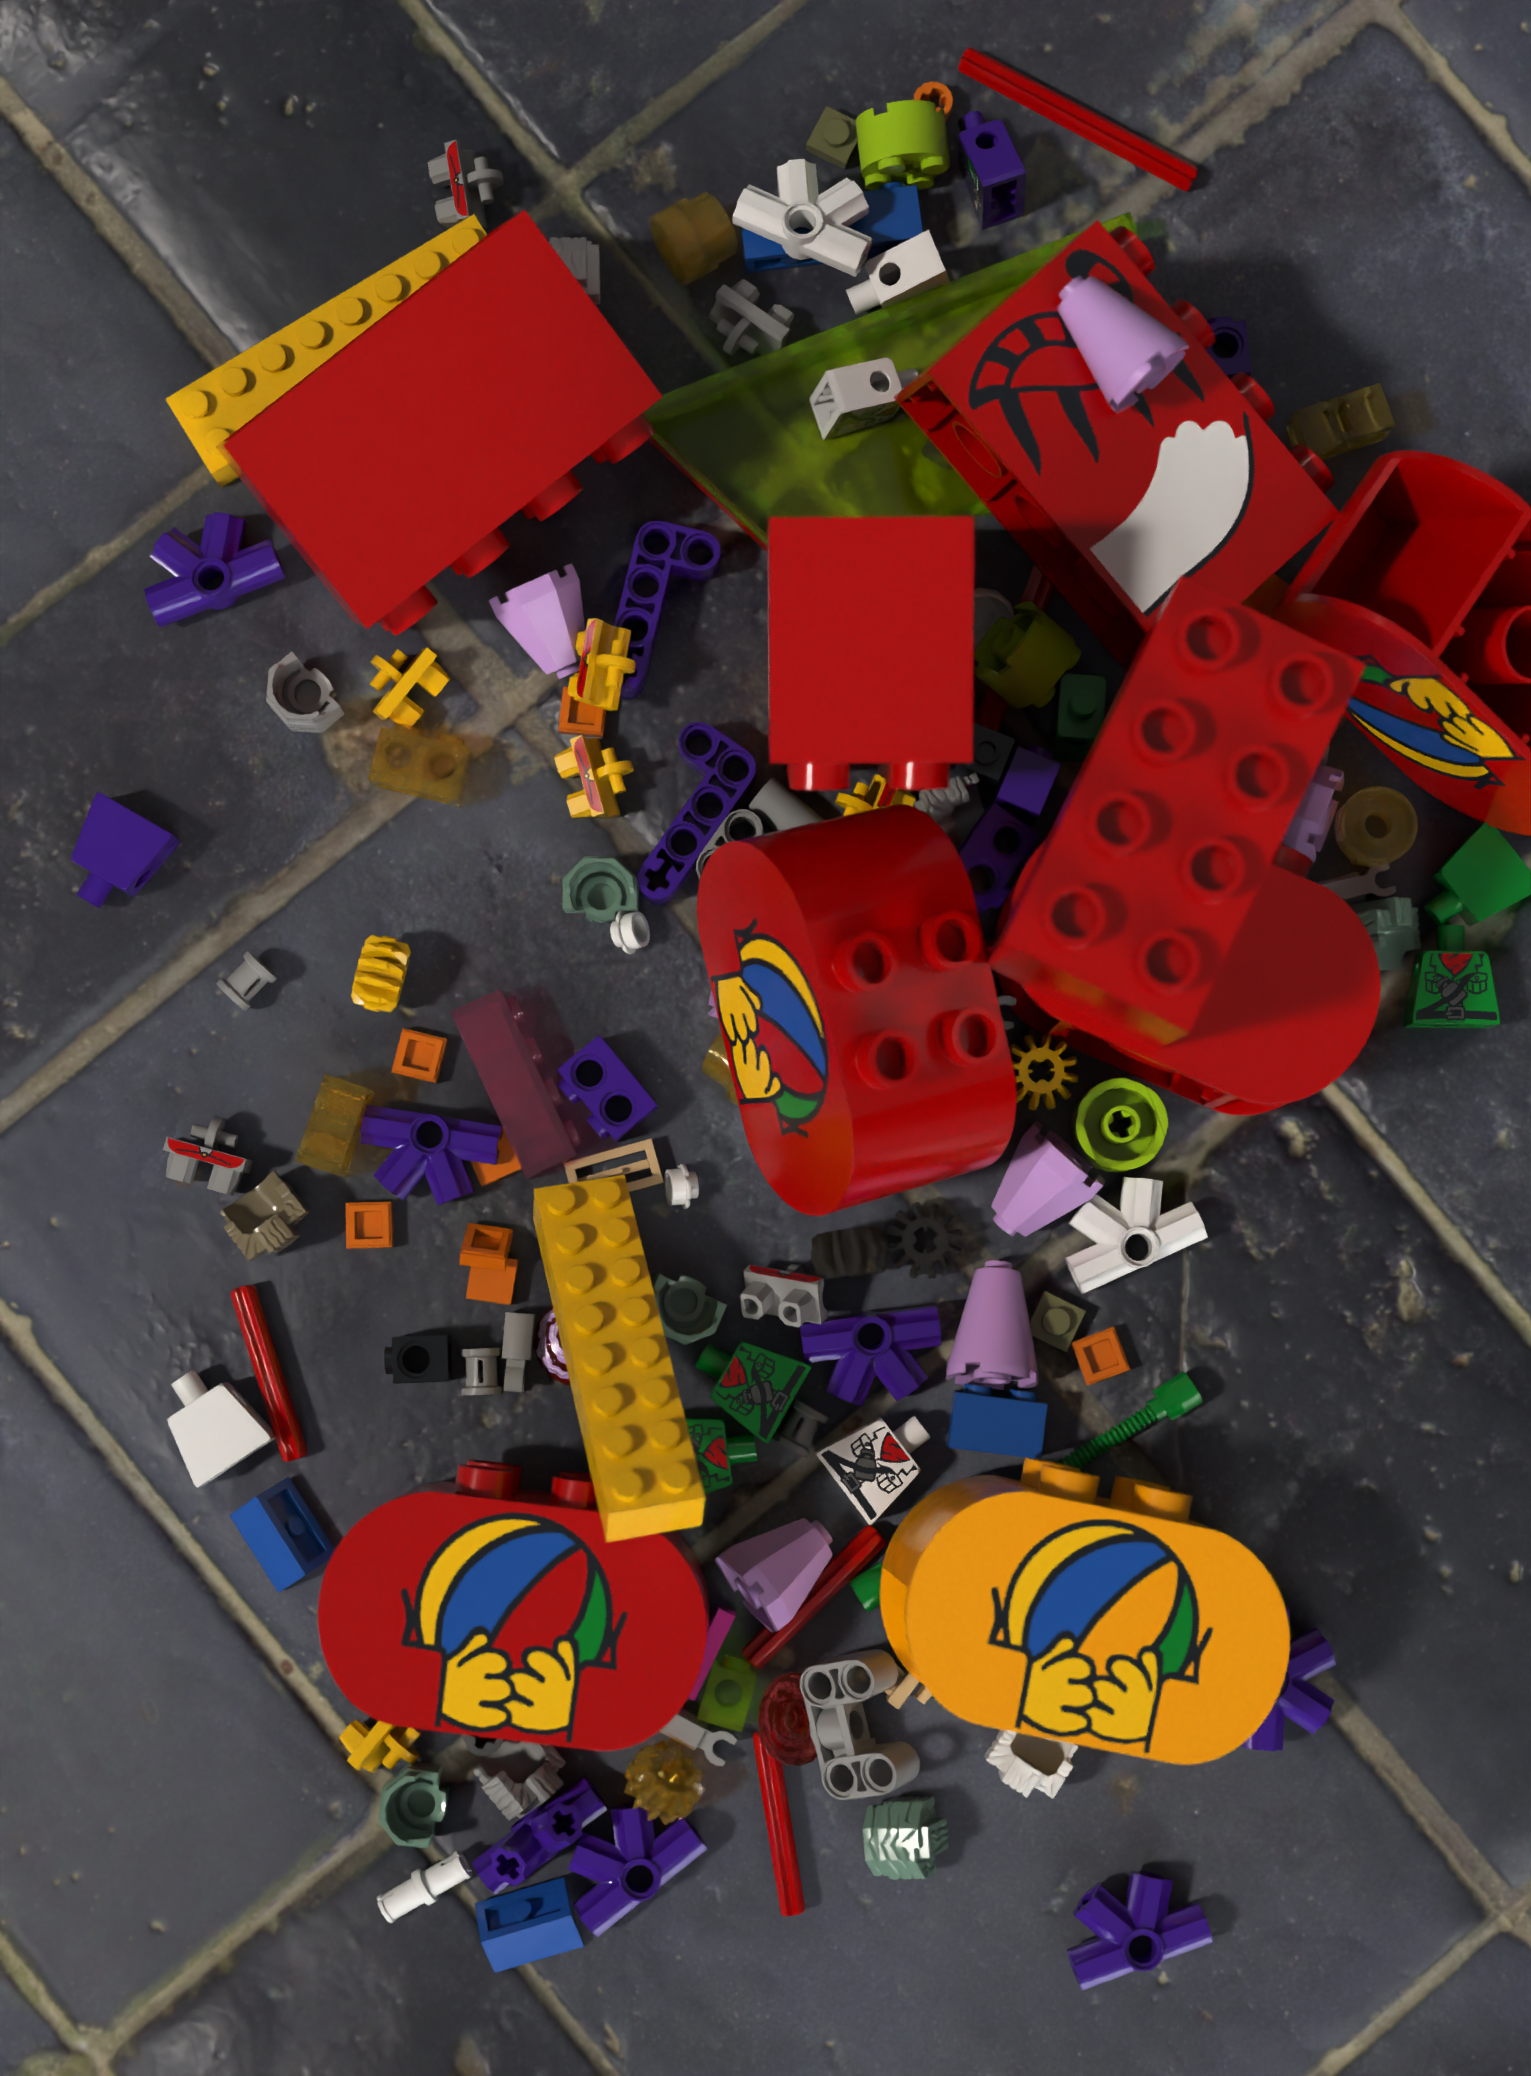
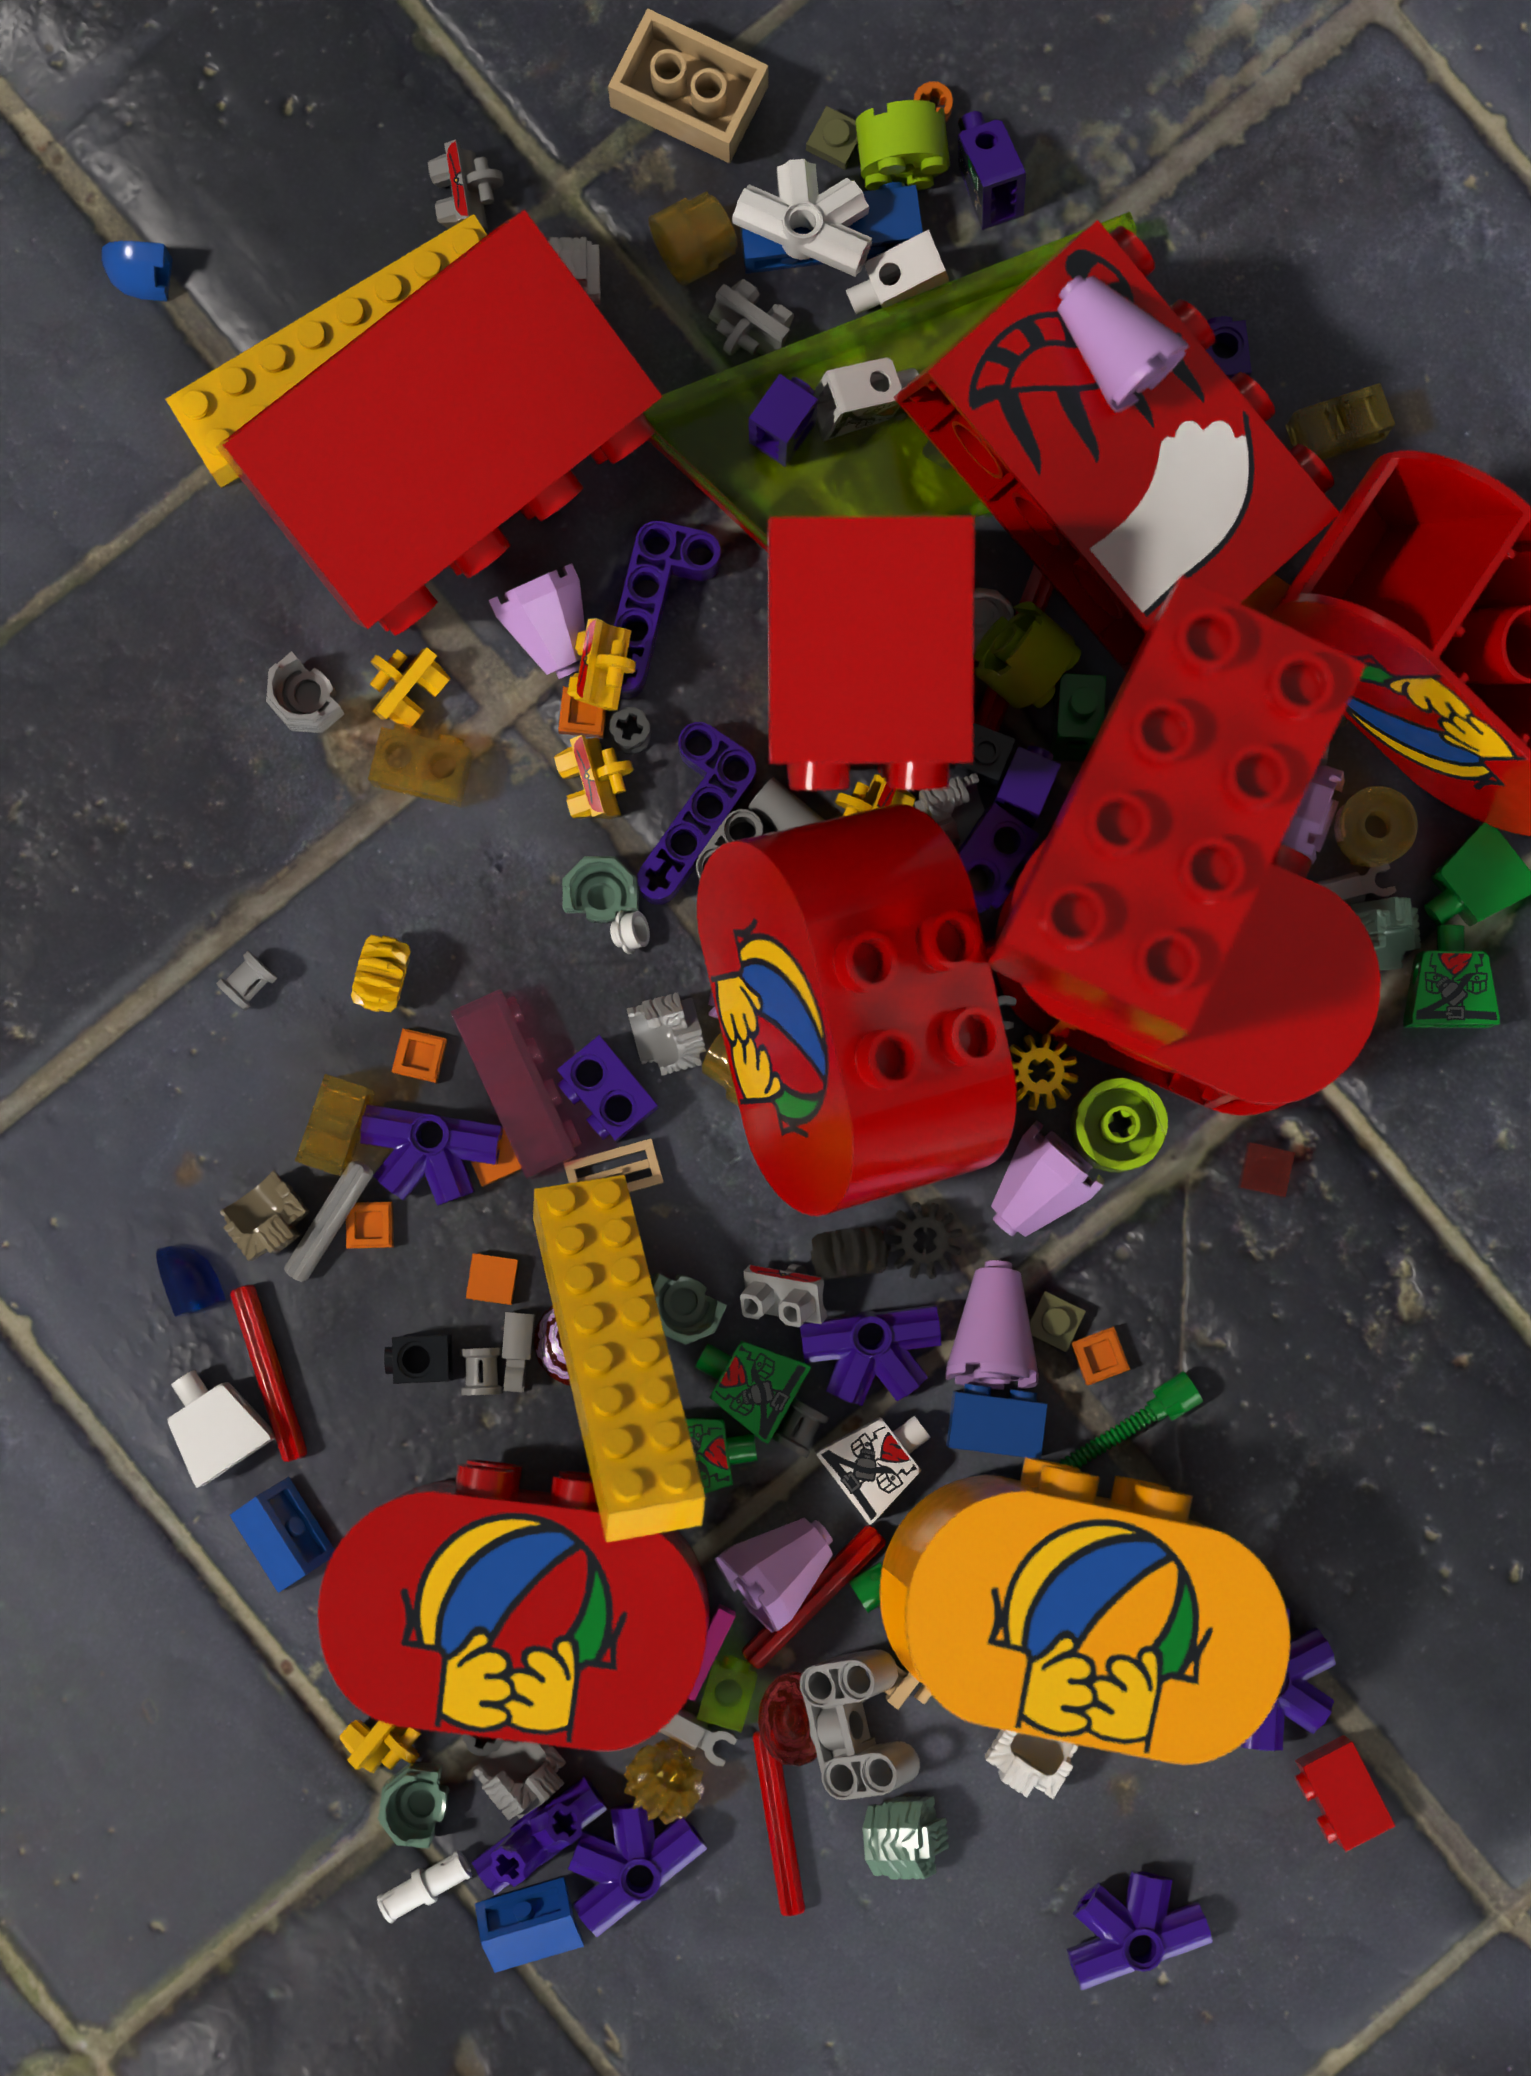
(118, 850): dark purple torso -> none
(138, 268): none -> blue brick
(186, 1156): light grey hips -> none
(188, 1280): none -> clear blue brick
(196, 565): dark purple piece -> none
(328, 1220): none -> light grey axle
(486, 1247): orange tile -> none
(638, 741): none -> dark grey bush
(667, 1033): none -> light grey hair
(680, 1186): white plate -> none
(688, 85): none -> tan brick
(783, 419): none -> dark purple brick
(1078, 119): red axle -> none
(1112, 1227): white piece -> none
(1266, 1170): none -> clear red plate
(1343, 1793): none -> red brick

